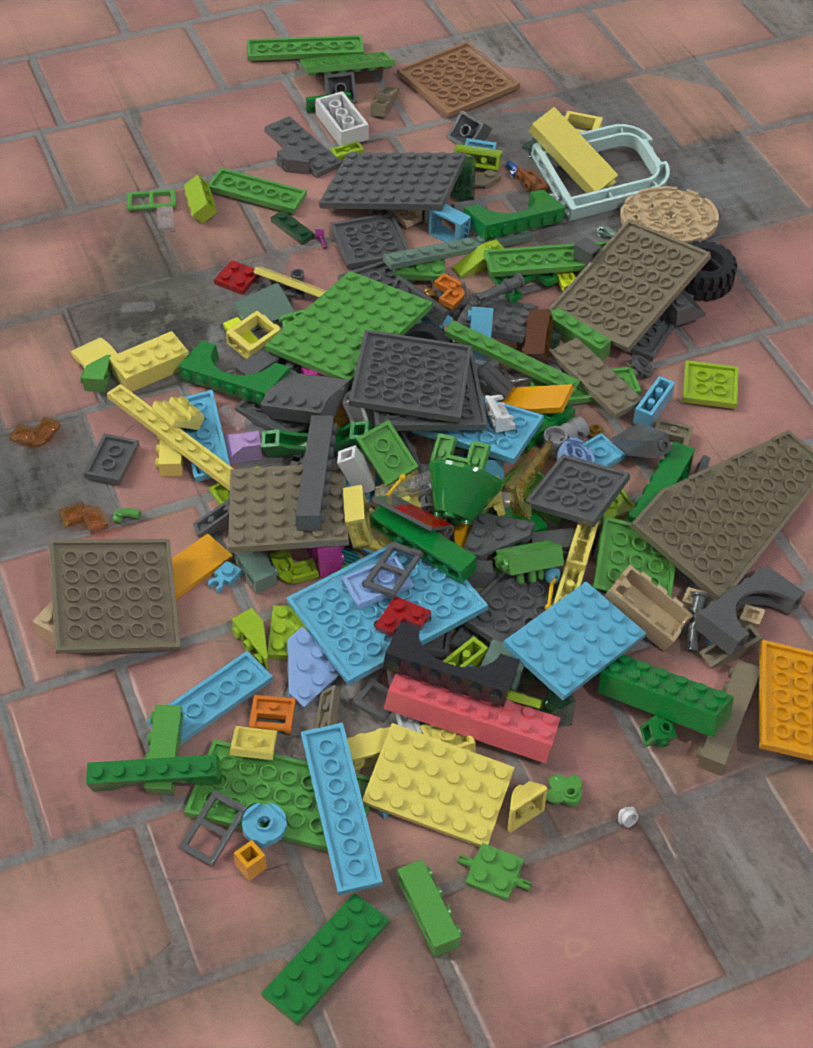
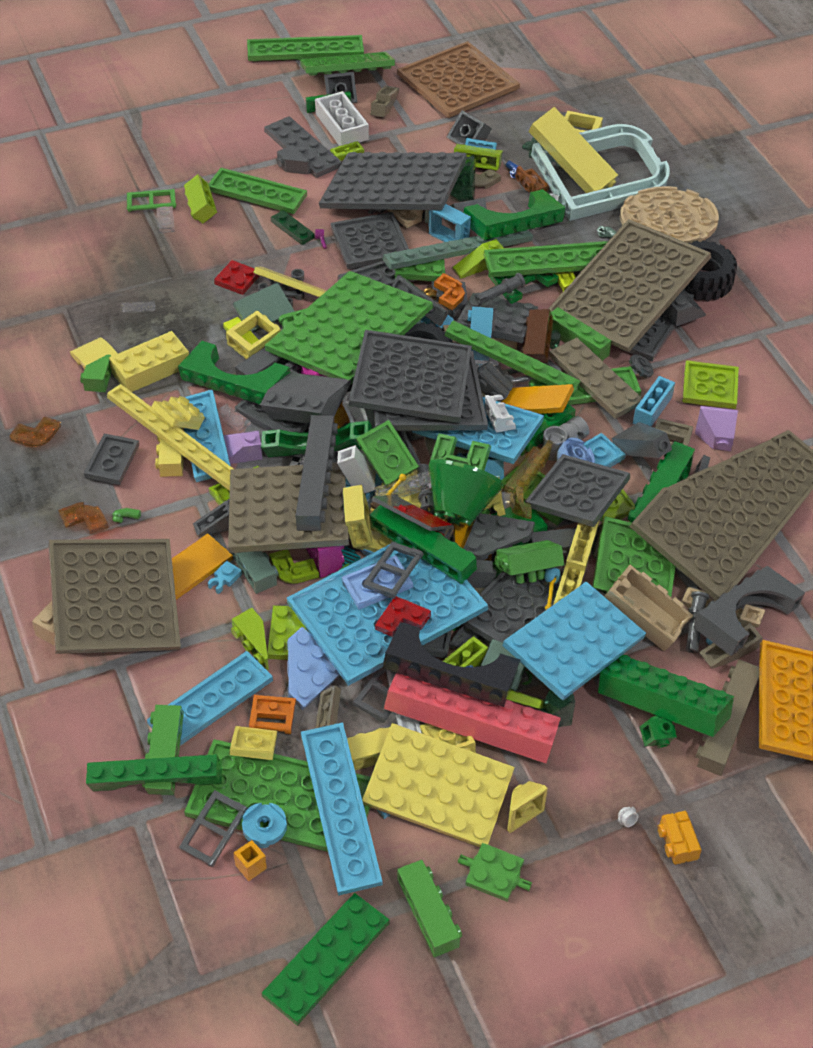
(565, 790): bright green plate -> none
(585, 250): dark grey brick -> none
(595, 429): pearl gold plate -> none
(679, 837): none -> light orange brick
(717, 427): none -> lavender slope

